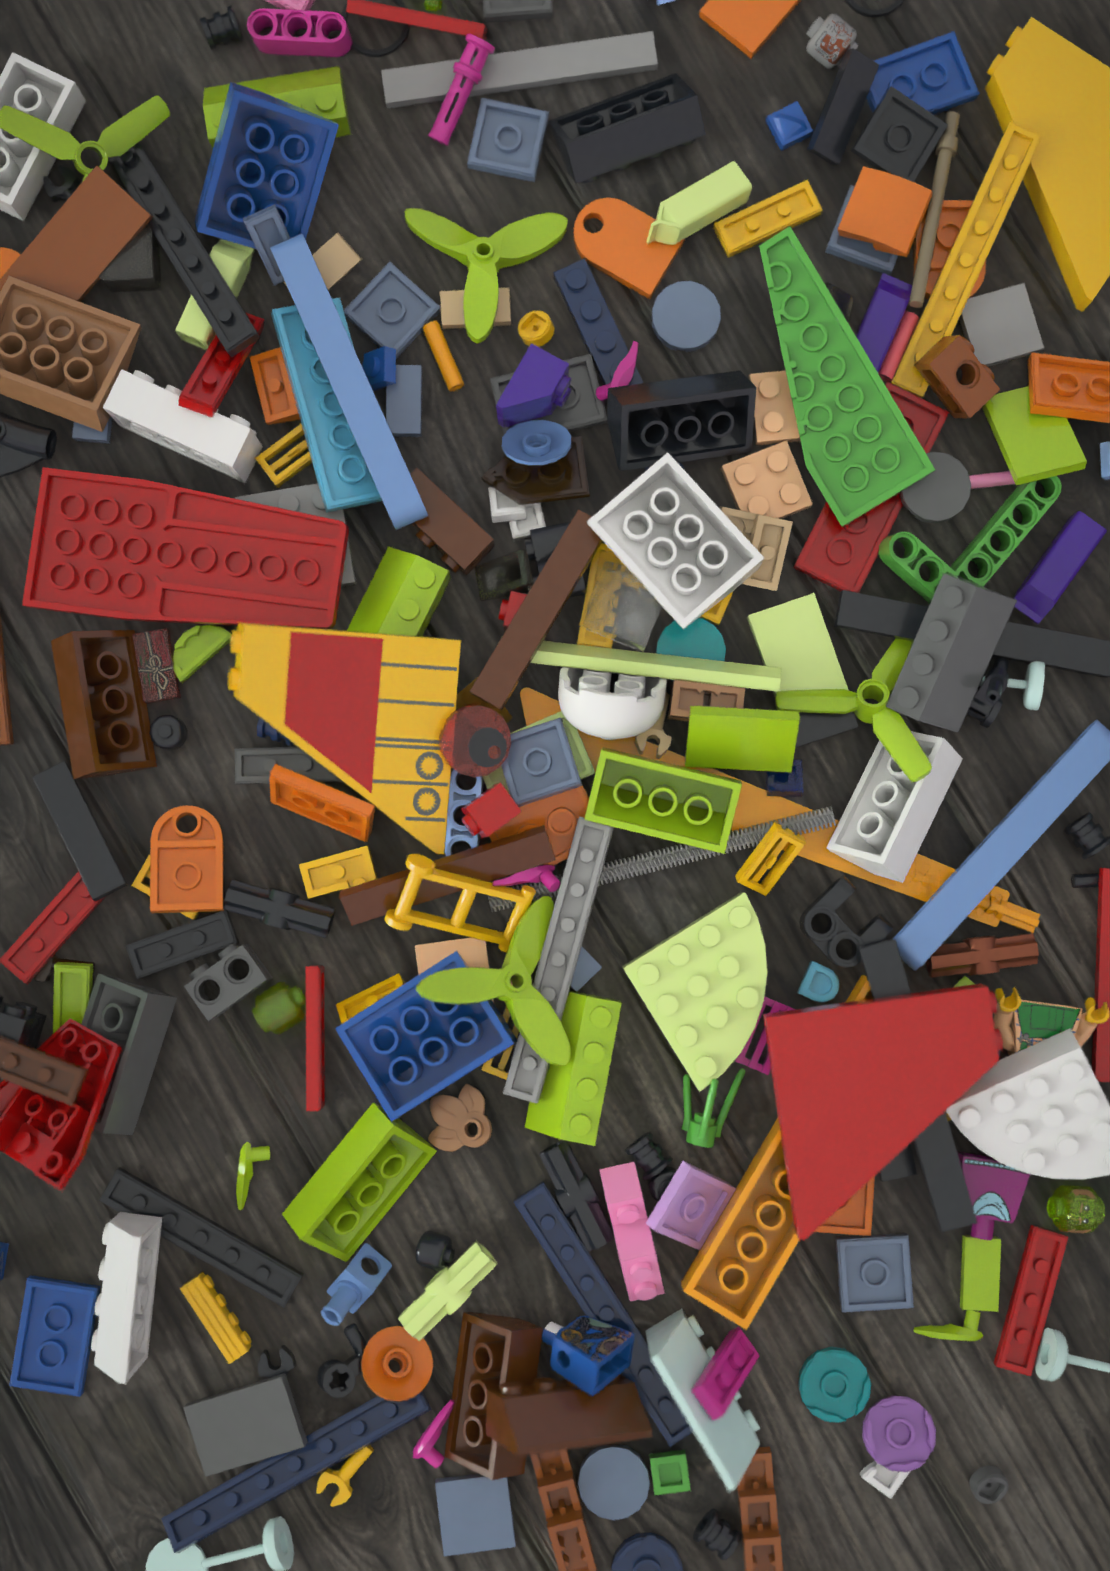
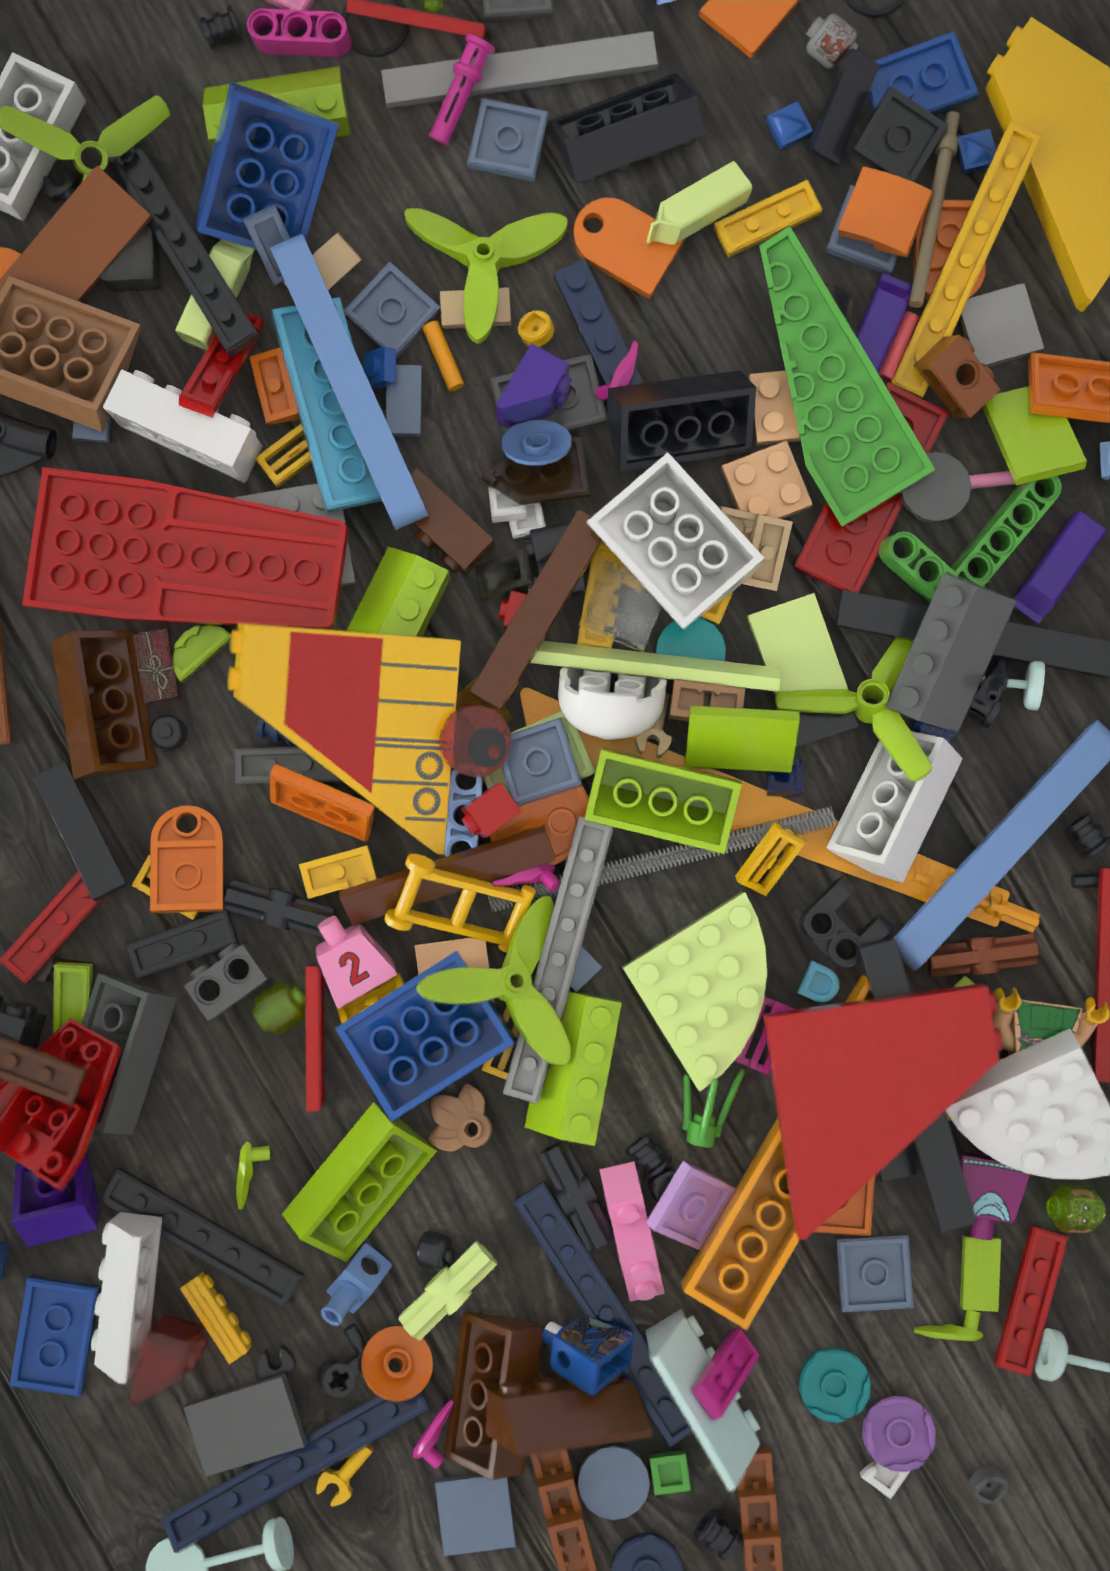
(48, 1214): none -> dark purple slope
(167, 1355): none -> clear red slope
(351, 961): none -> bright pink torso
(686, 316): sand blue tile -> none
(924, 728): none -> clear blue tile
(975, 151): none -> blue tile

